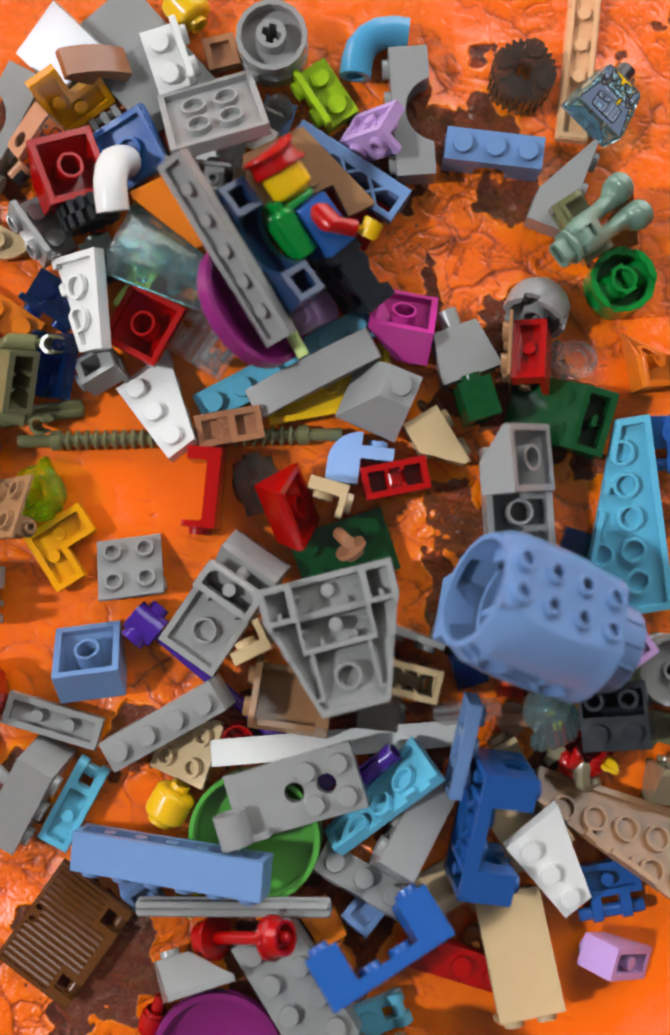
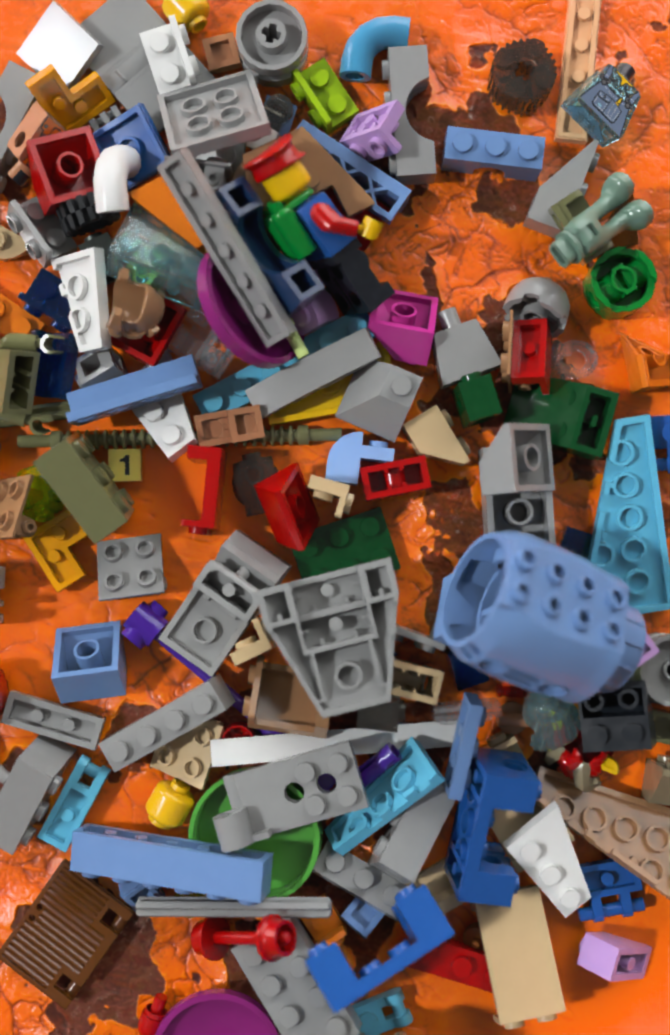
(85, 486): none -> olive brick
(89, 61): slope -> none
(126, 464): none -> light yellow tile
(133, 390): none -> medium blue fence
(135, 308): none -> medium nougat helmet
(187, 974): light grey slope -> none
(351, 547): nougat plate -> none

